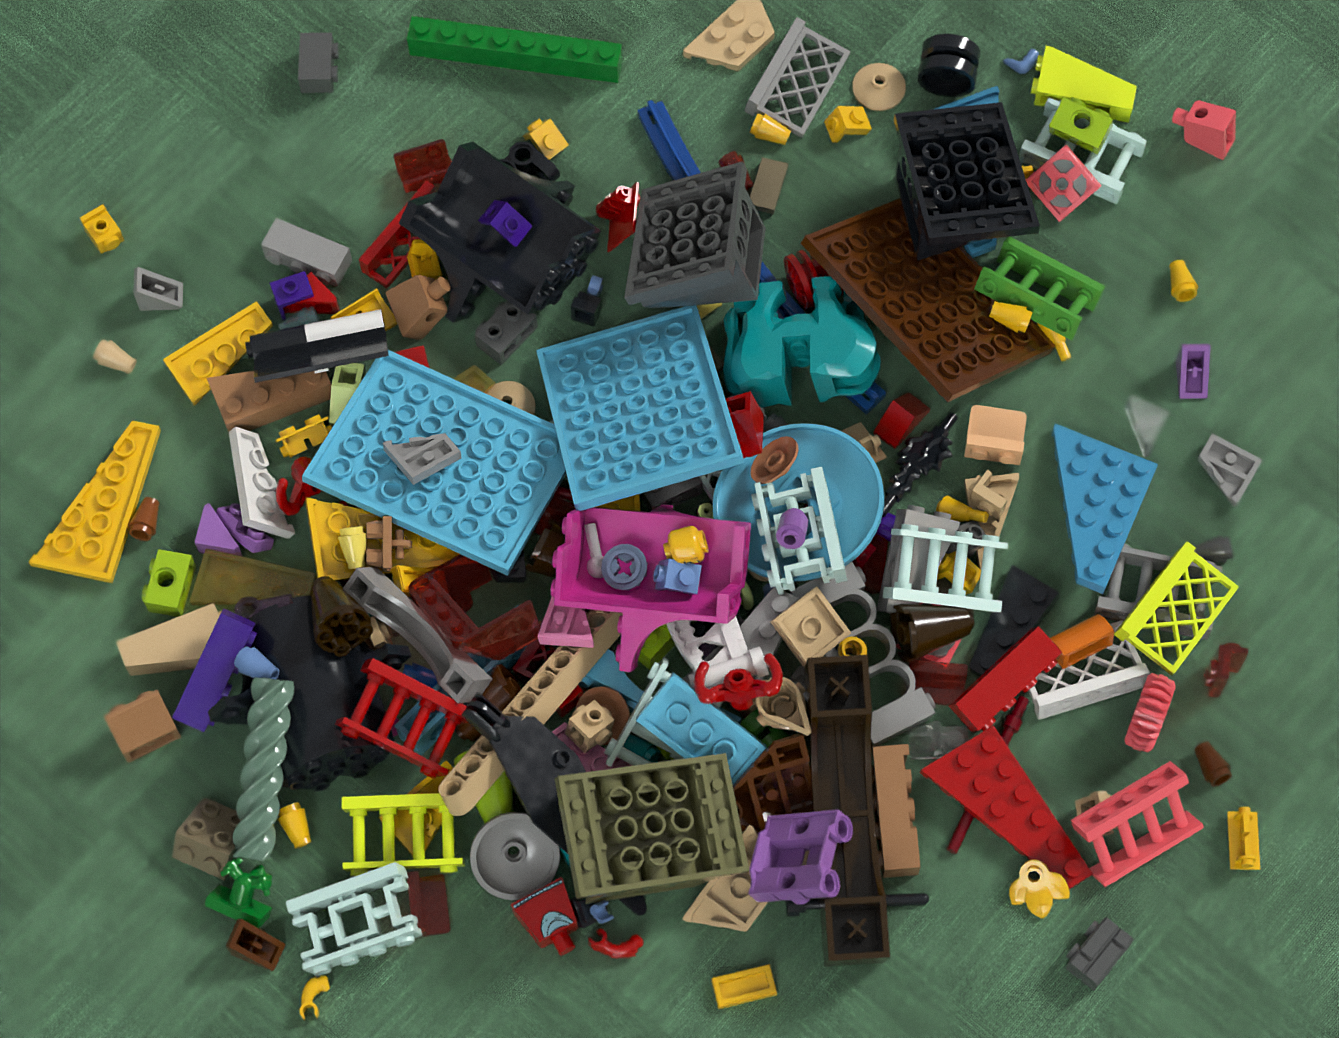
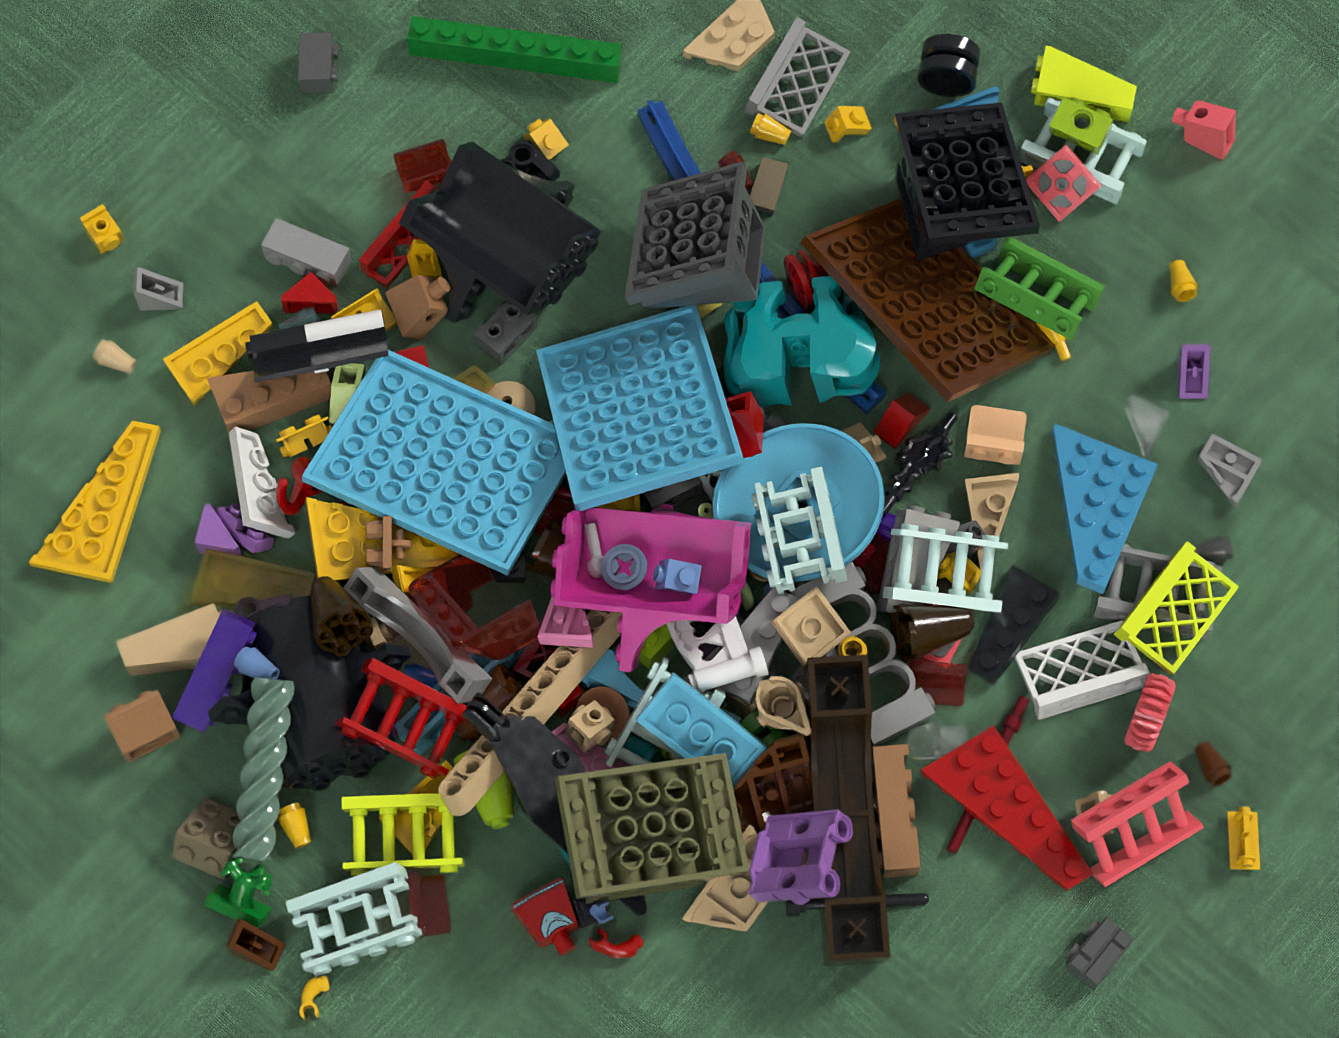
(144, 521): dark orange cone -> none
(169, 599): lime brick -> none
(291, 290): dark purple bracket -> none
(353, 546): light yellow cone -> none
(423, 455): light grey wing -> none
(506, 221): dark purple bracket -> none
(513, 874): light grey dish -> none
(588, 305): black piece -> none
(621, 210): red hinge -> none
(686, 545): yellow head -> none
(738, 685): red piece -> none
(744, 986): yellow tile -> none
(774, 460): nougat dish -> none
(792, 528): medium lavender brick -> none
(879, 96): tan dish -> none
(960, 511): yellow cone -> none
(985, 498): tan bracket -> none
(1005, 679): red brick -> none
(1011, 316): yellow cone -> none
(1025, 65): medium blue animal -> none
(1039, 892): yellow plate -> none
(1083, 640): orange brick -> none
(1227, 659): clear red bracket -> none

